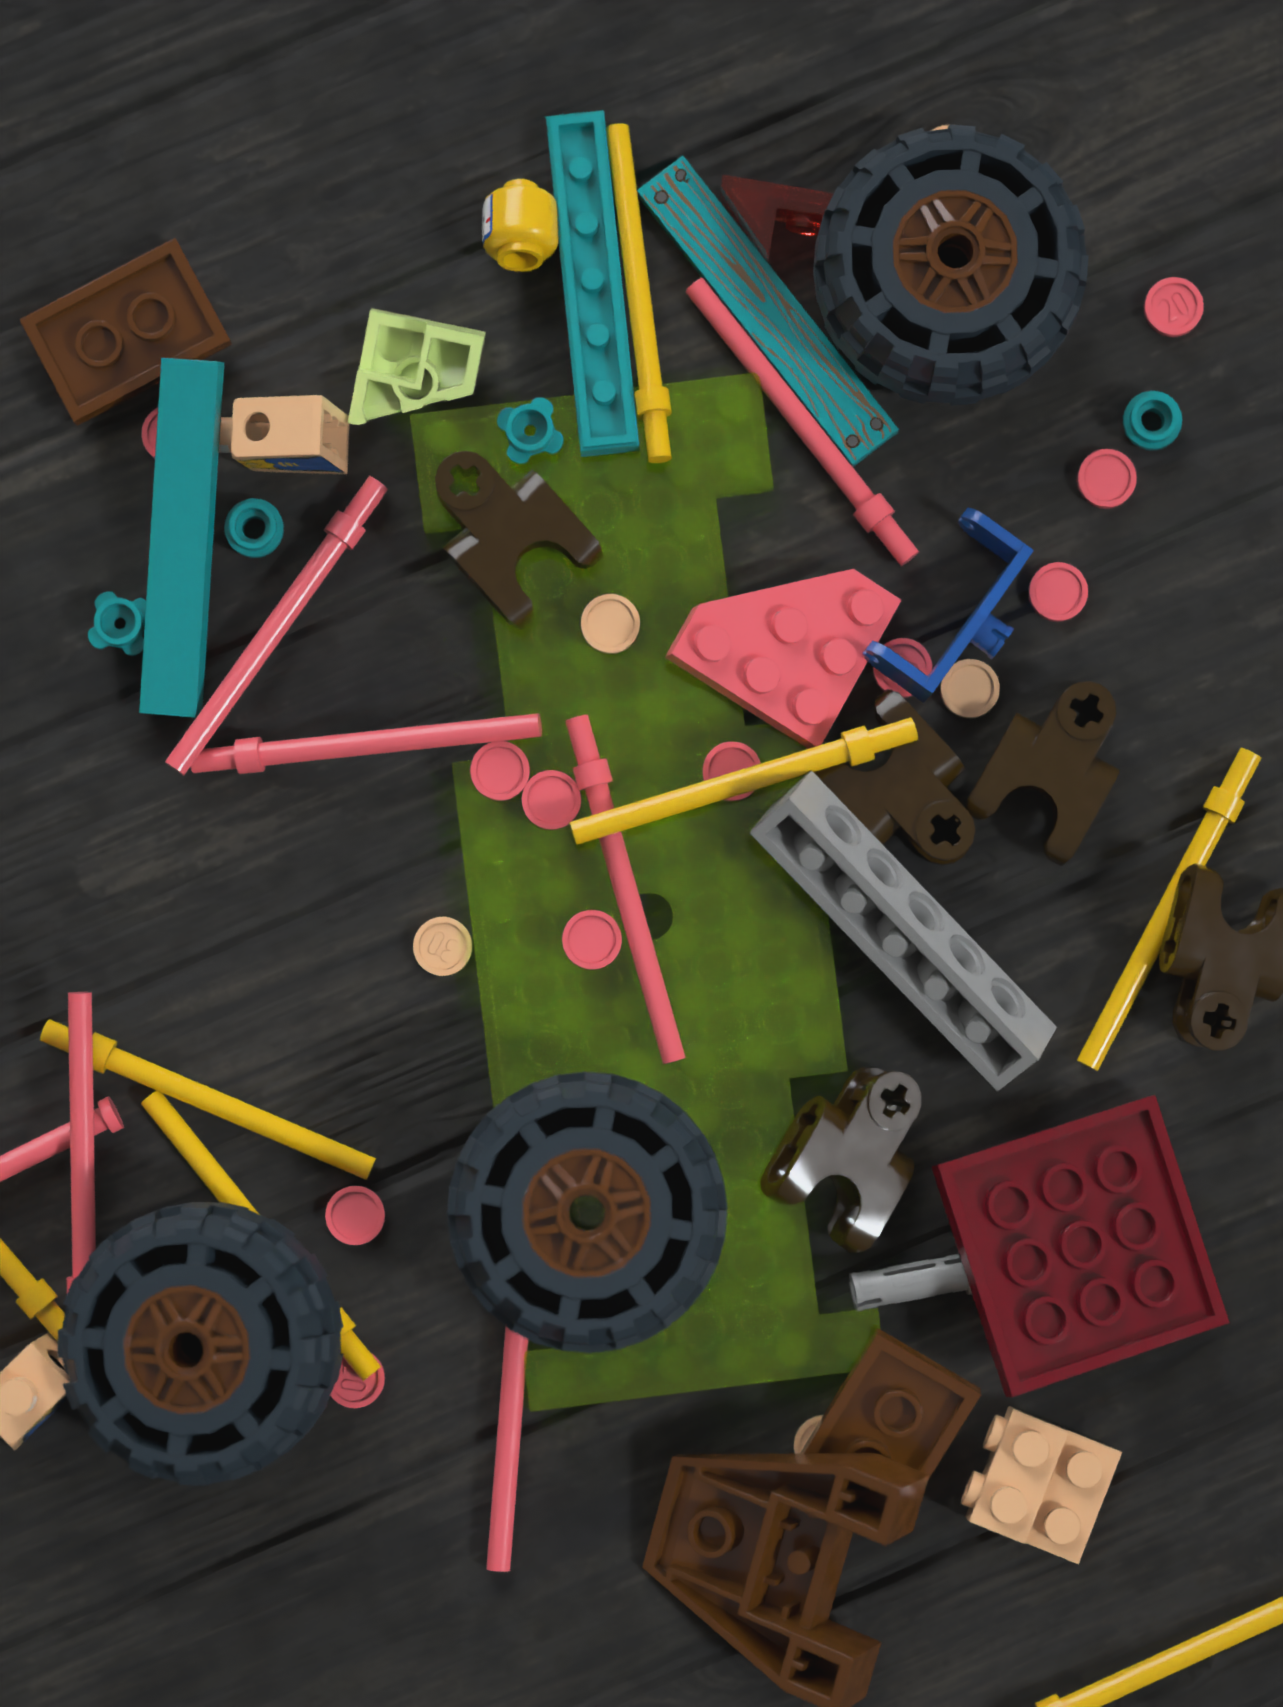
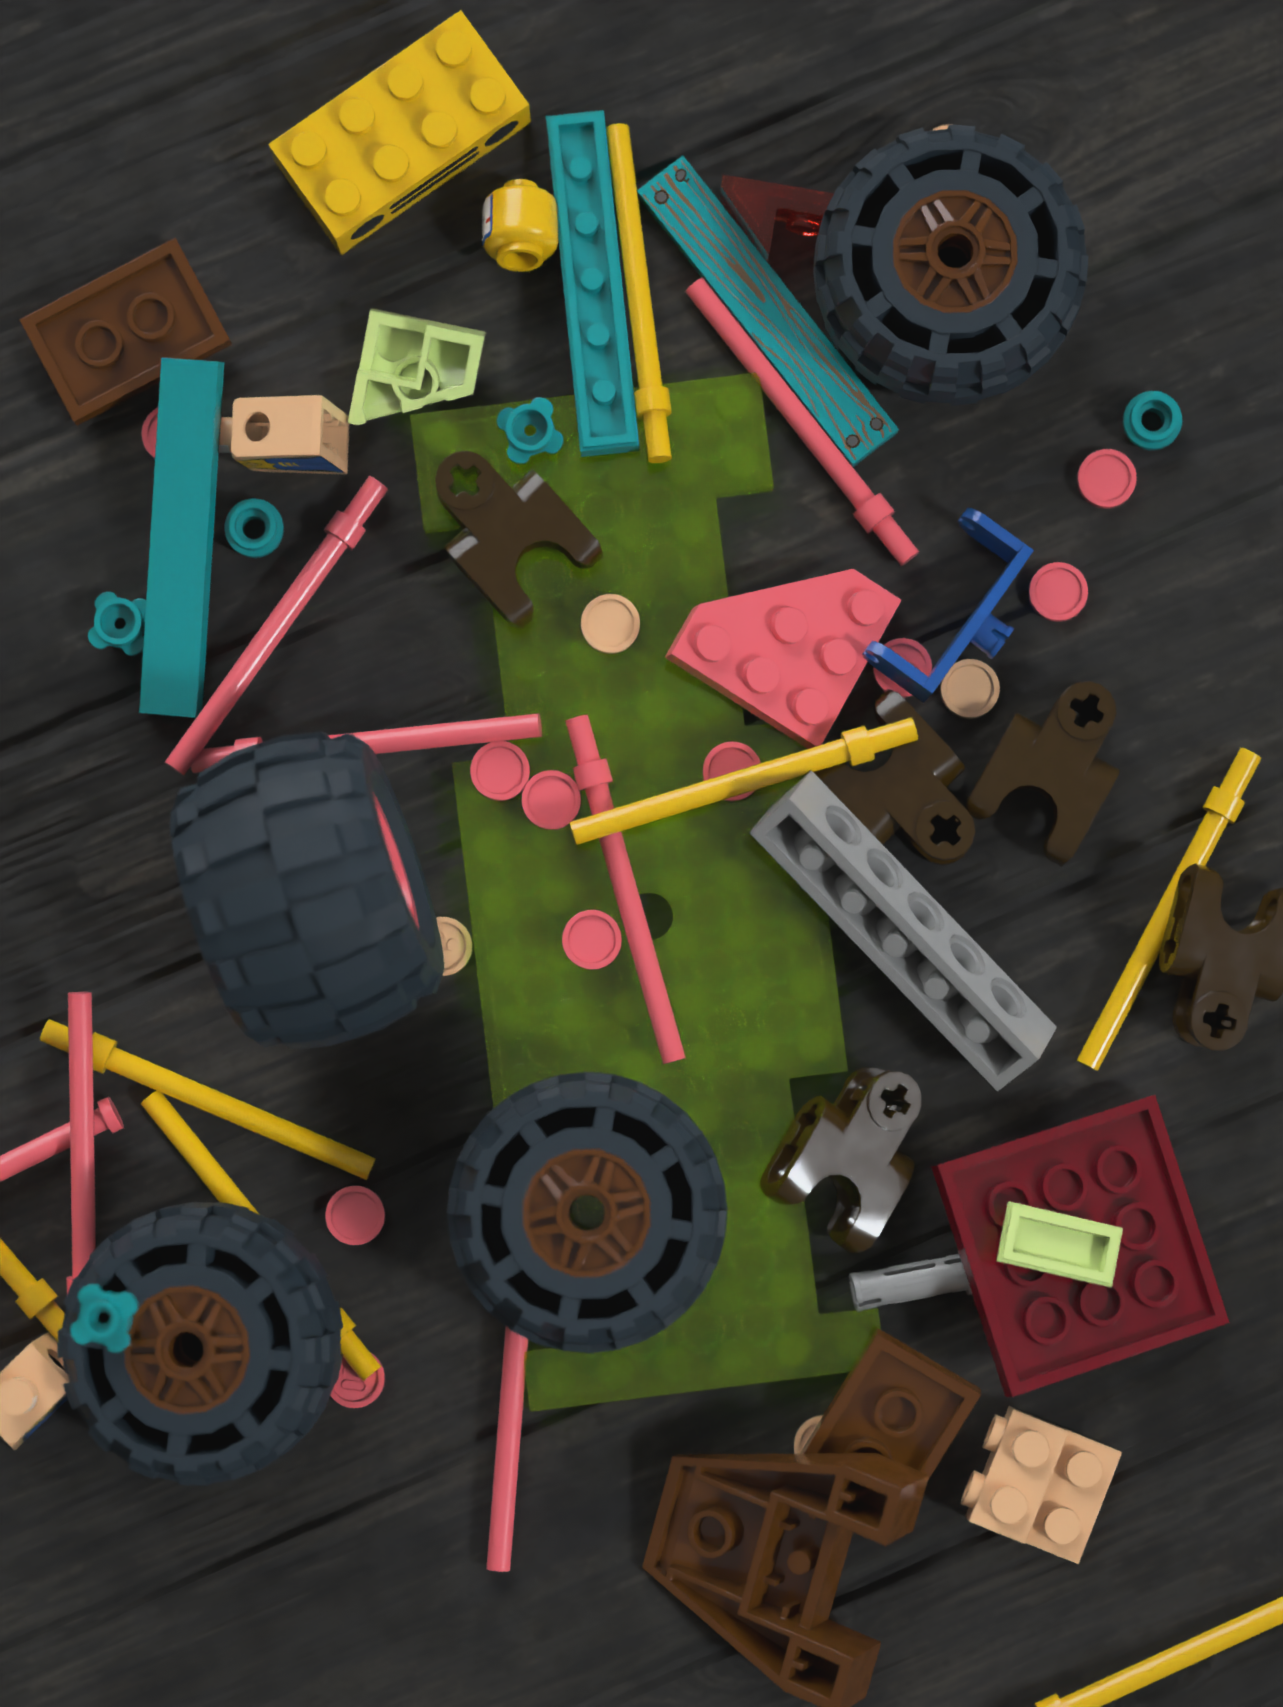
(120, 1310): none -> teal plate
(306, 891): none -> black wheel
(401, 132): none -> yellow brick
(1059, 1244): none -> yellowish green tile
(1173, 307): coral piece -> none

